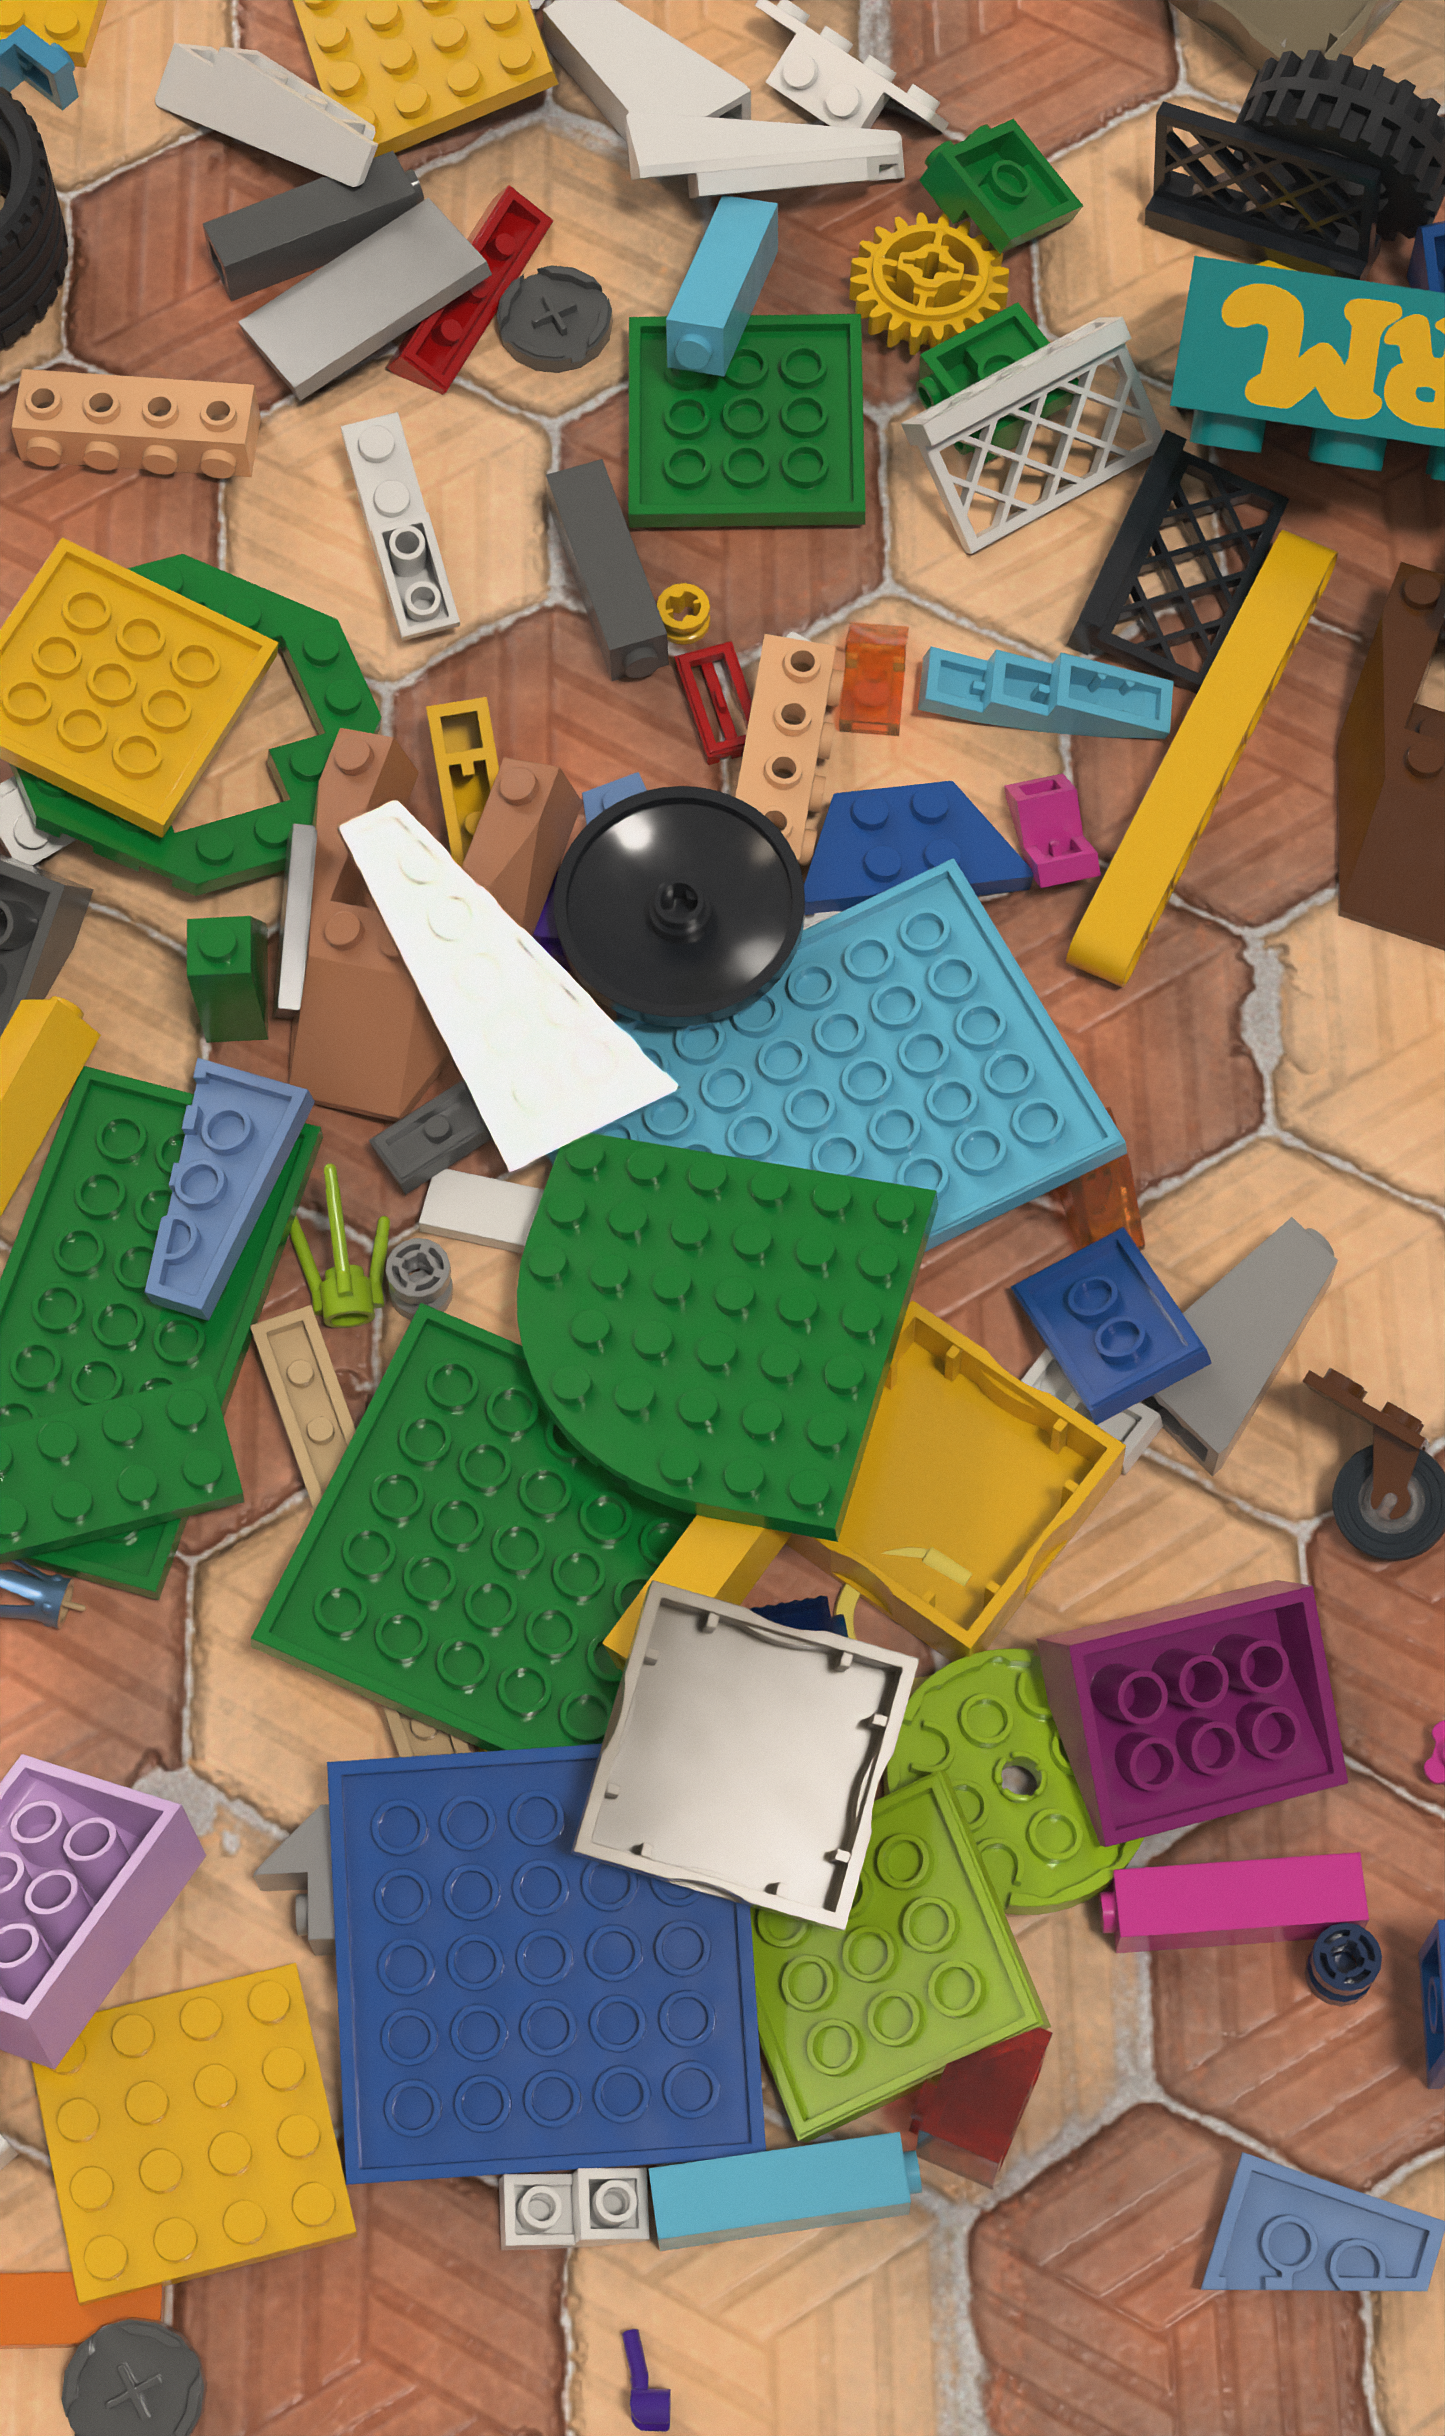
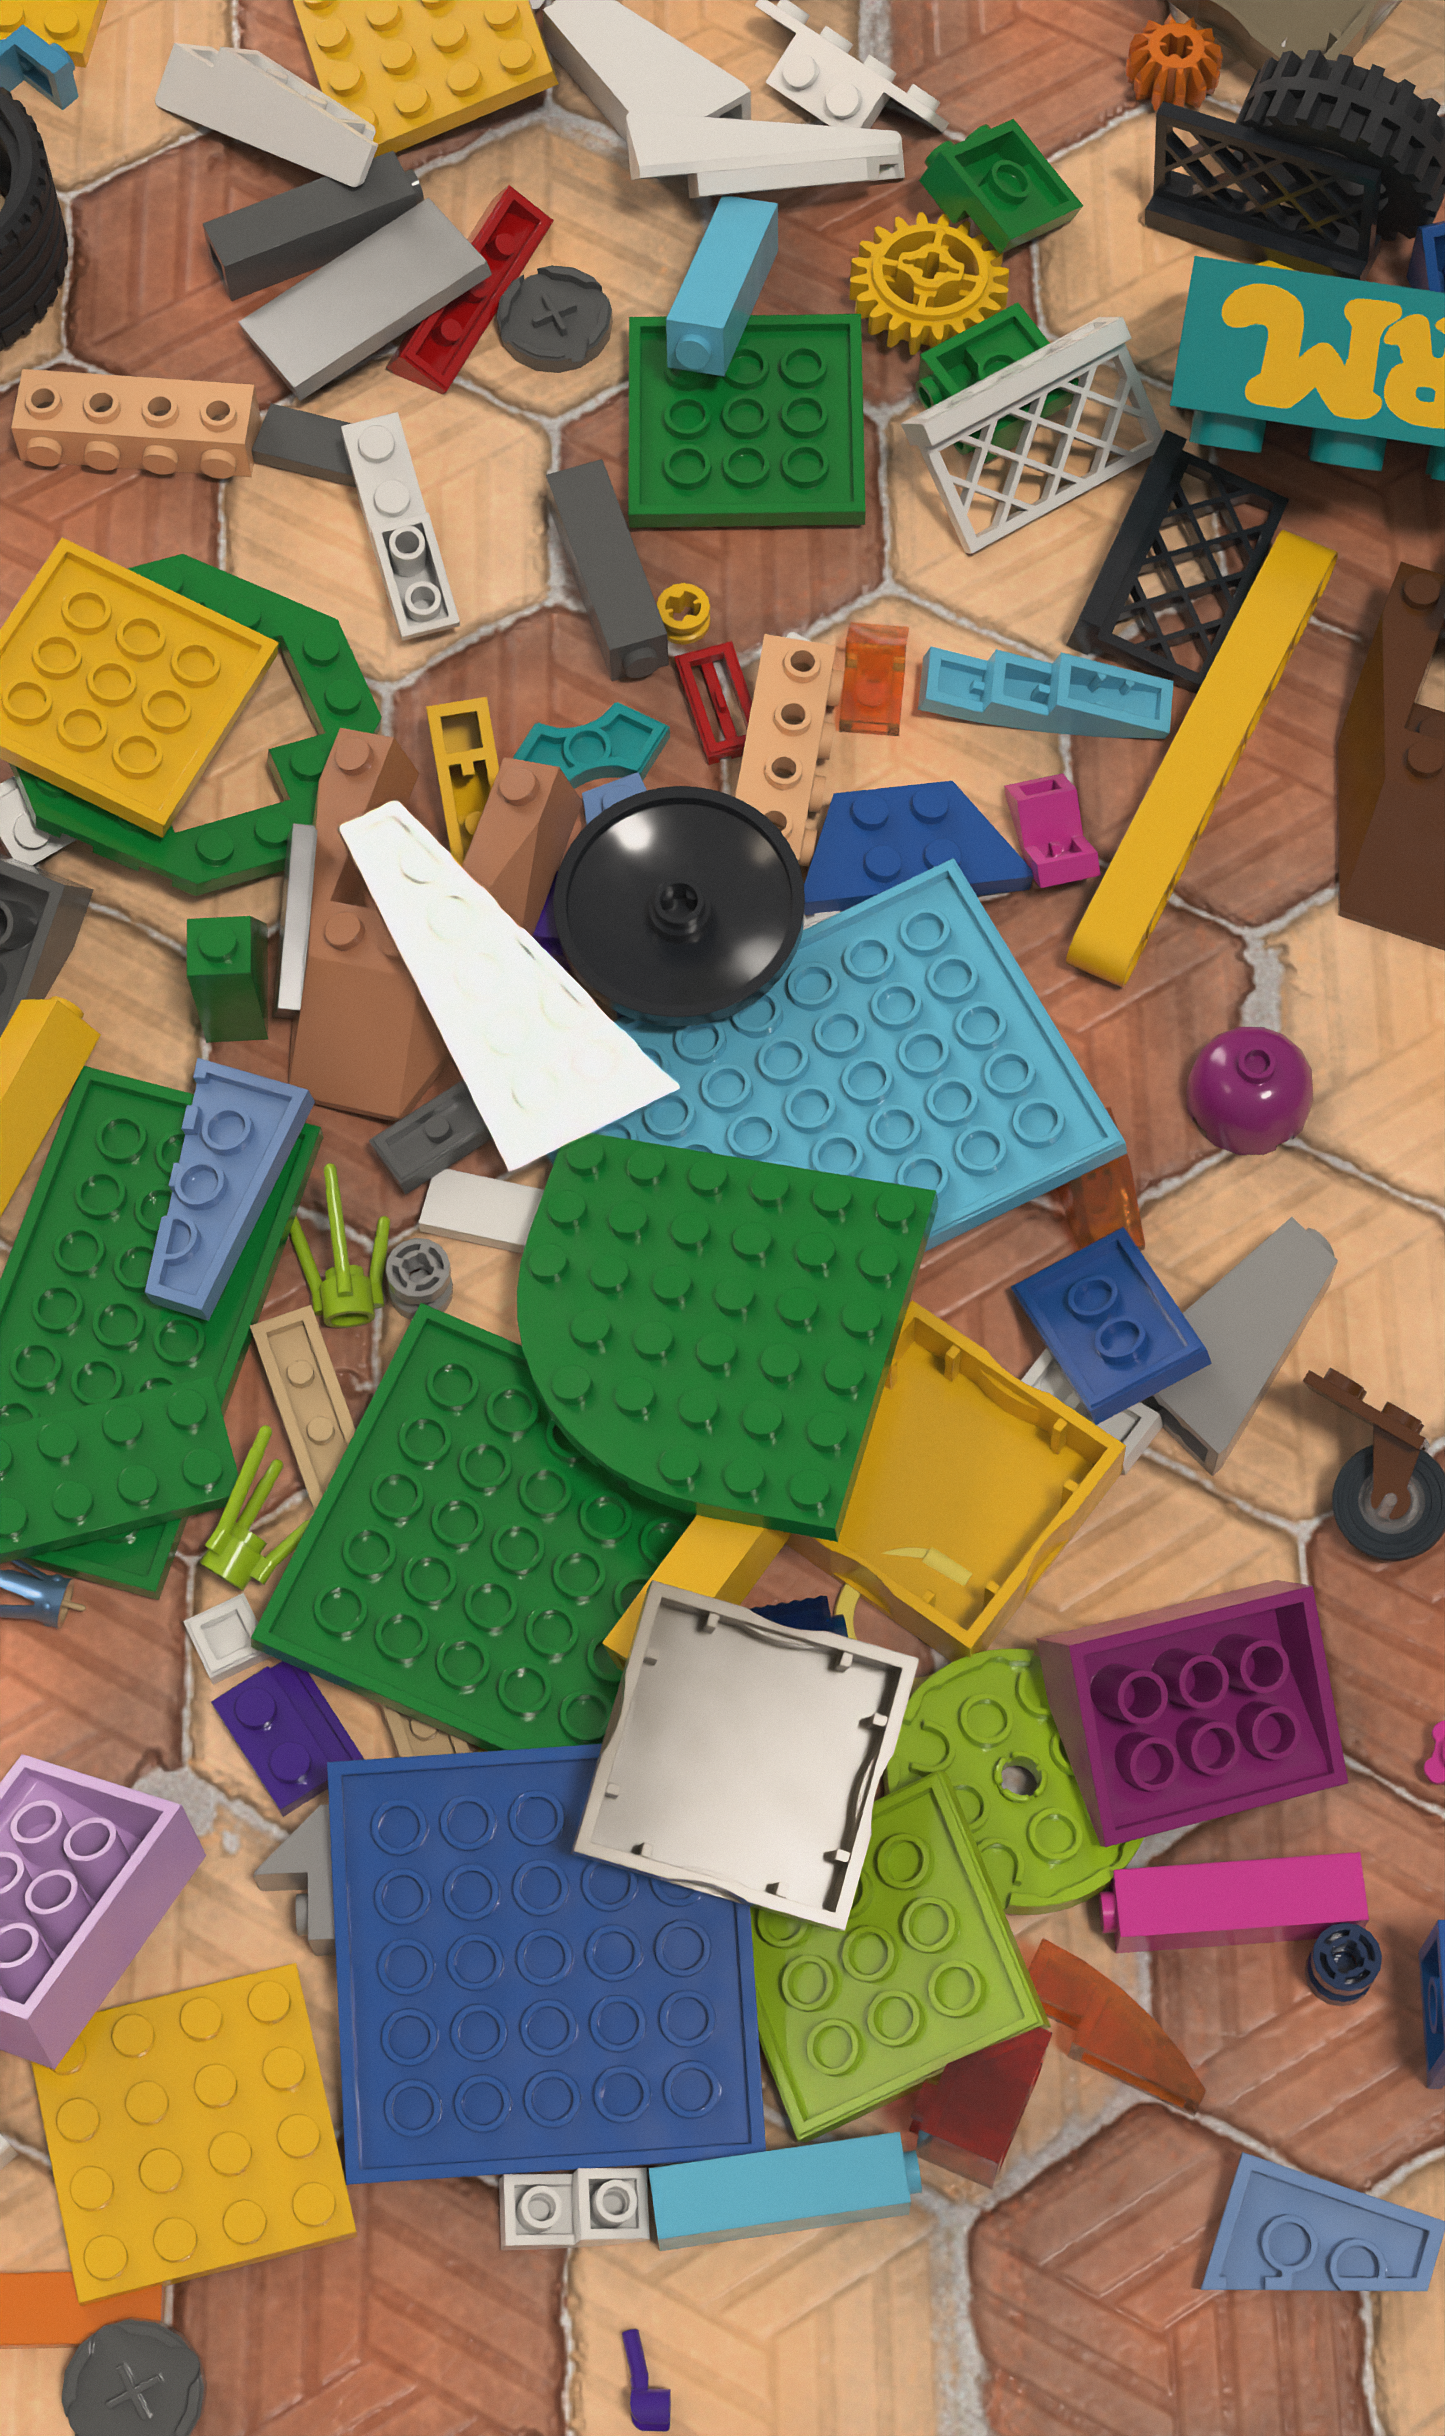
(224, 1638): none -> white tile
(232, 1548): none -> lime plant
(285, 1733): none -> dark purple plate
(303, 445): none -> dark grey tile
(608, 747): none -> teal tile
(1112, 2029): none -> clear orange slope
(1174, 63): none -> orange gear
(1250, 1090): none -> magenta cylinder

